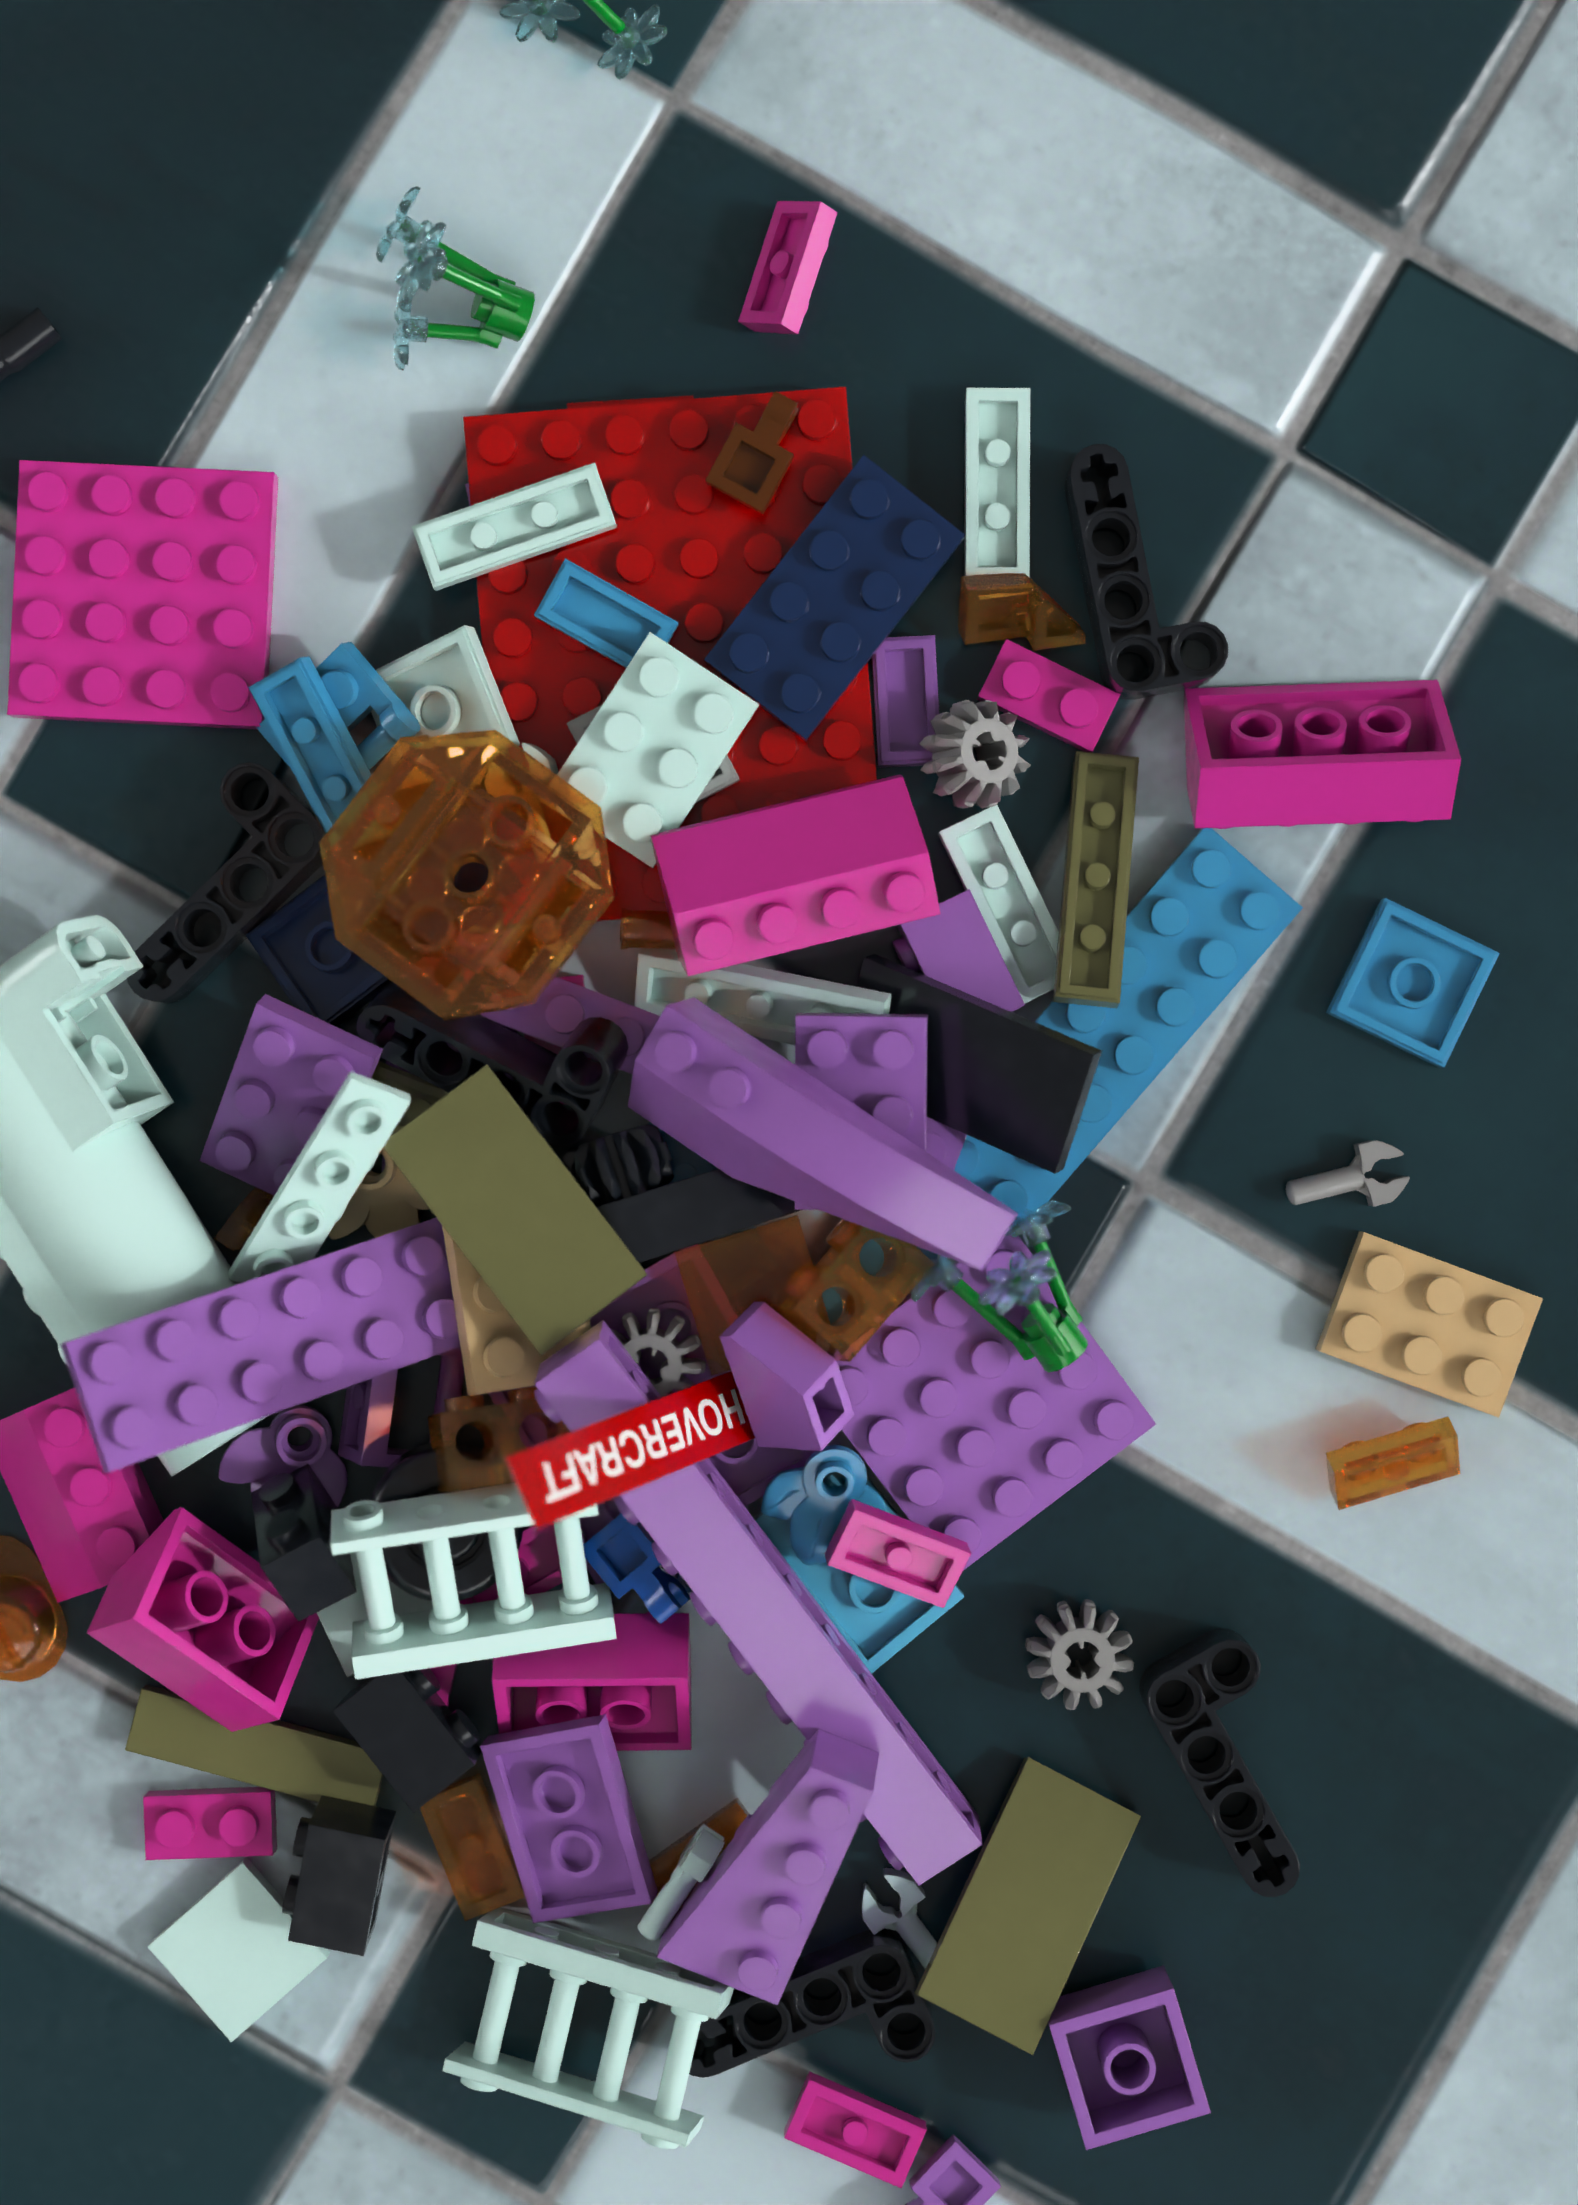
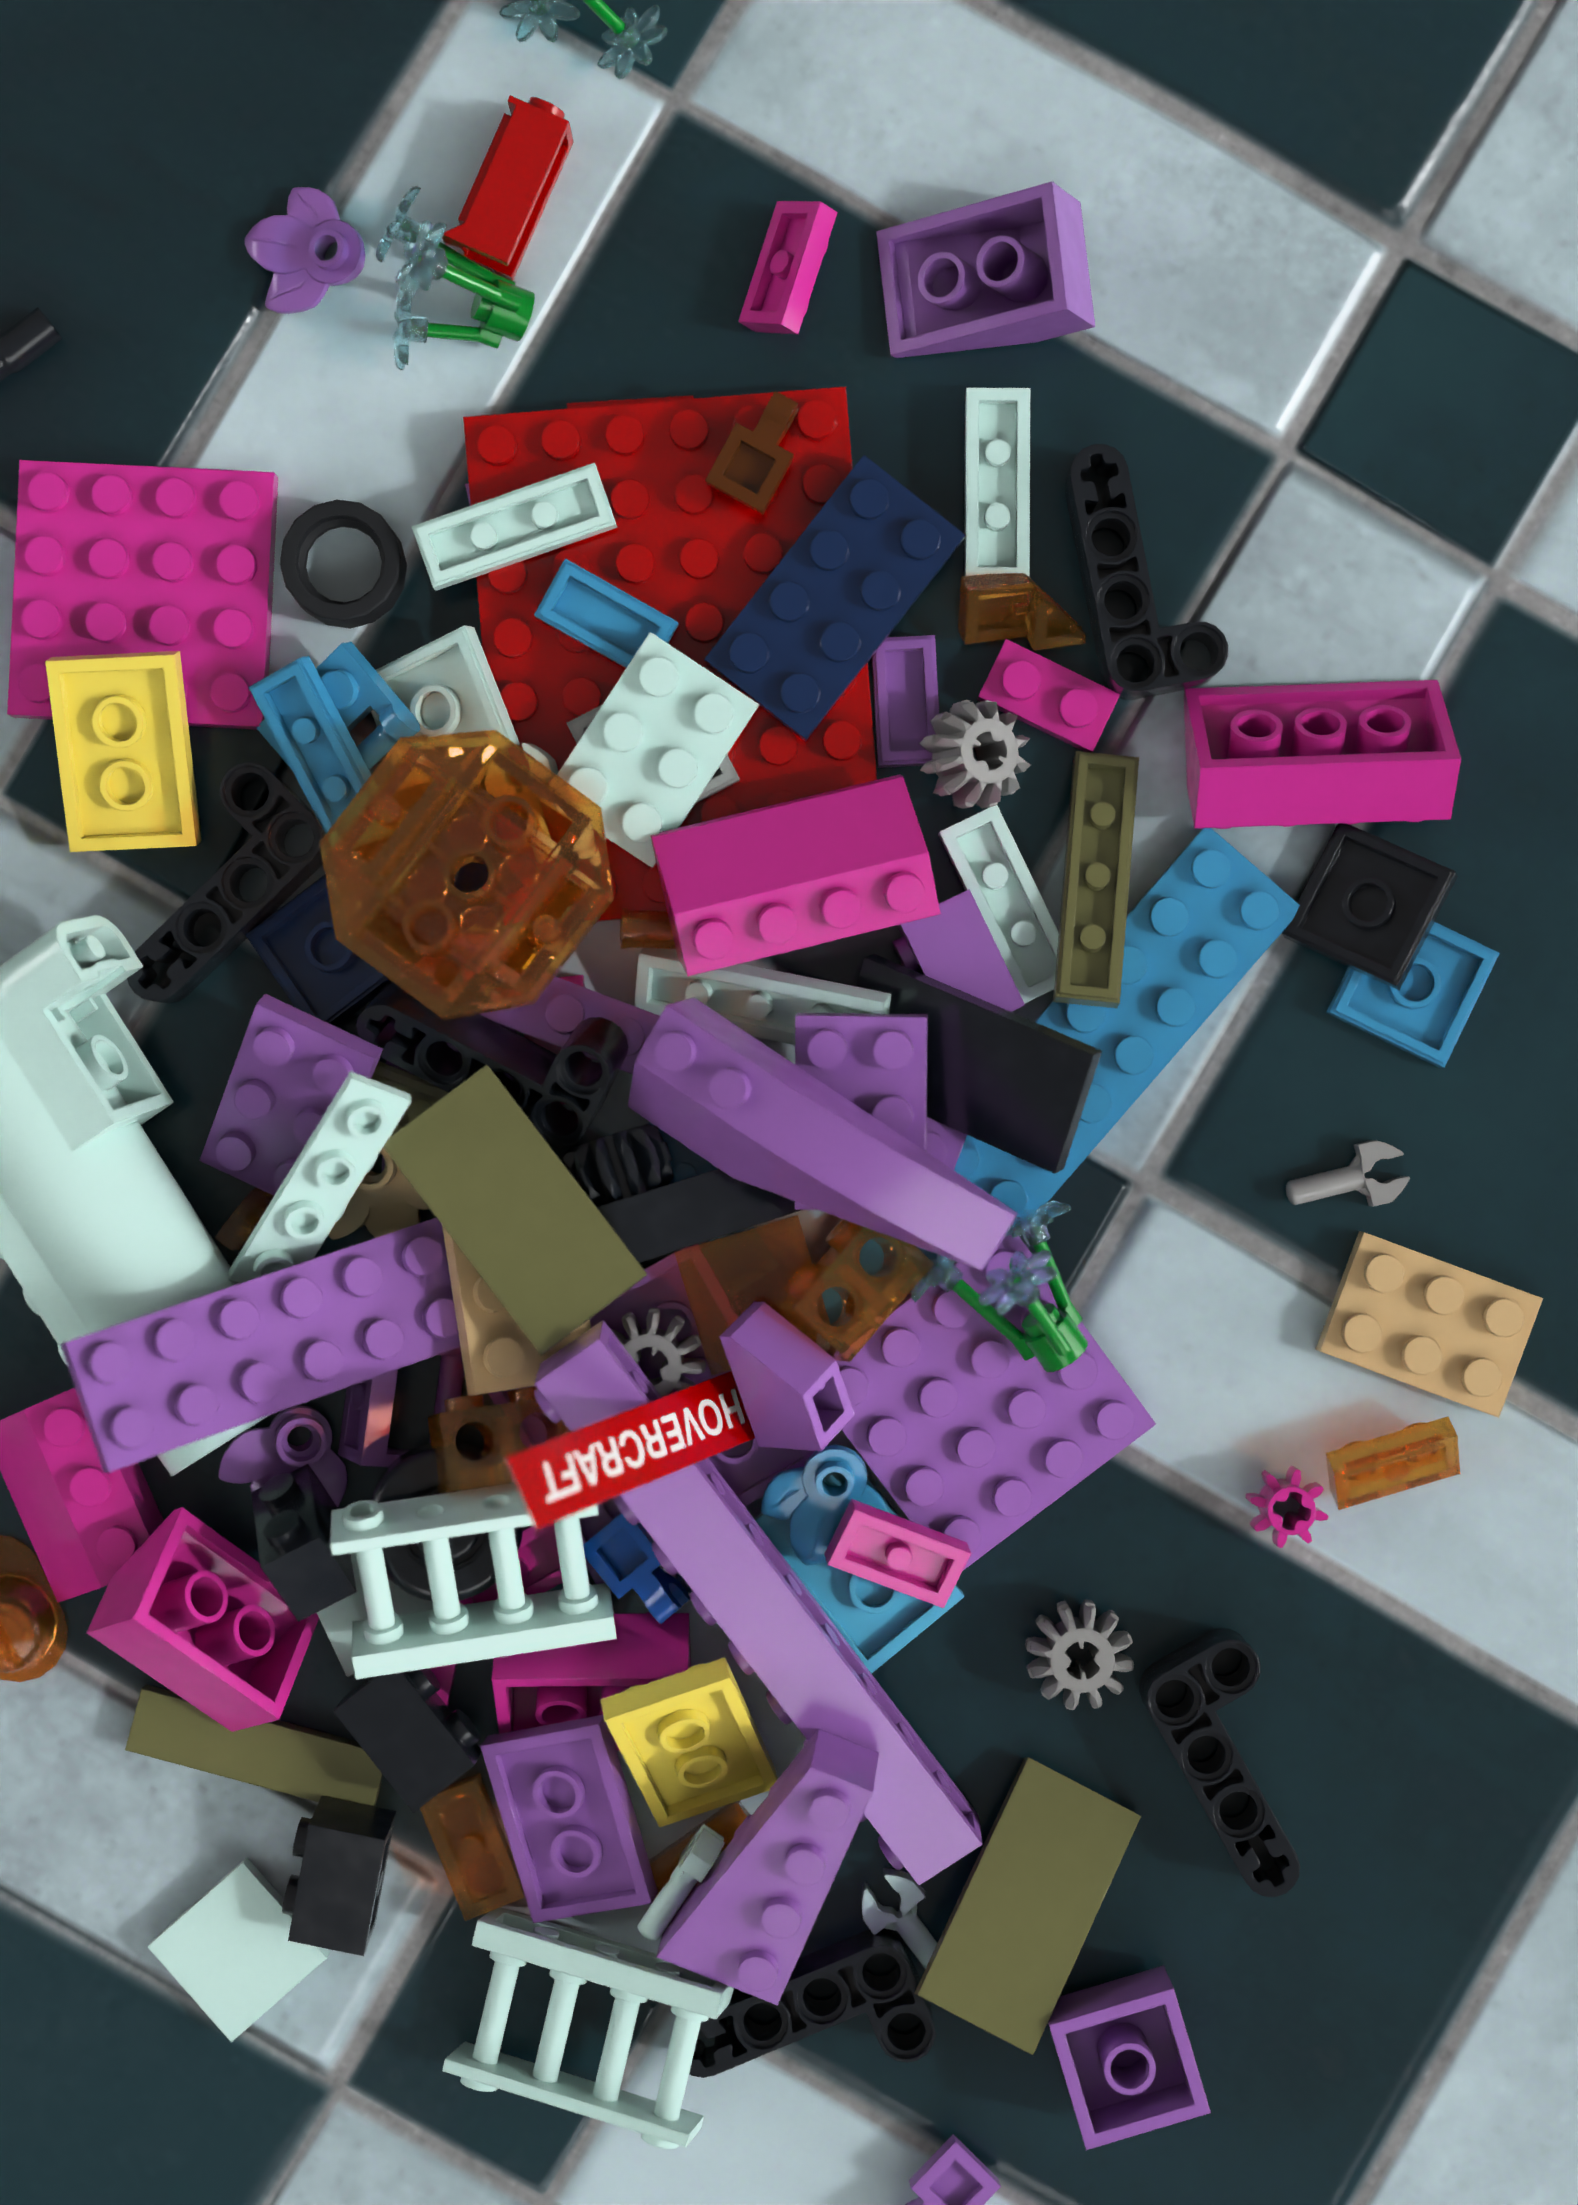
(124, 751): none -> light yellow plate
(210, 1823): dark pink plate -> none
(296, 251): none -> medium lavender plate
(300, 540): none -> black tyre
(512, 186): none -> red window
(690, 1742): none -> light yellow plate
(855, 2129): dark pink plate -> none
(987, 274): none -> medium lavender slope
(1294, 1522): none -> dark pink gear
(1370, 904): none -> black tile

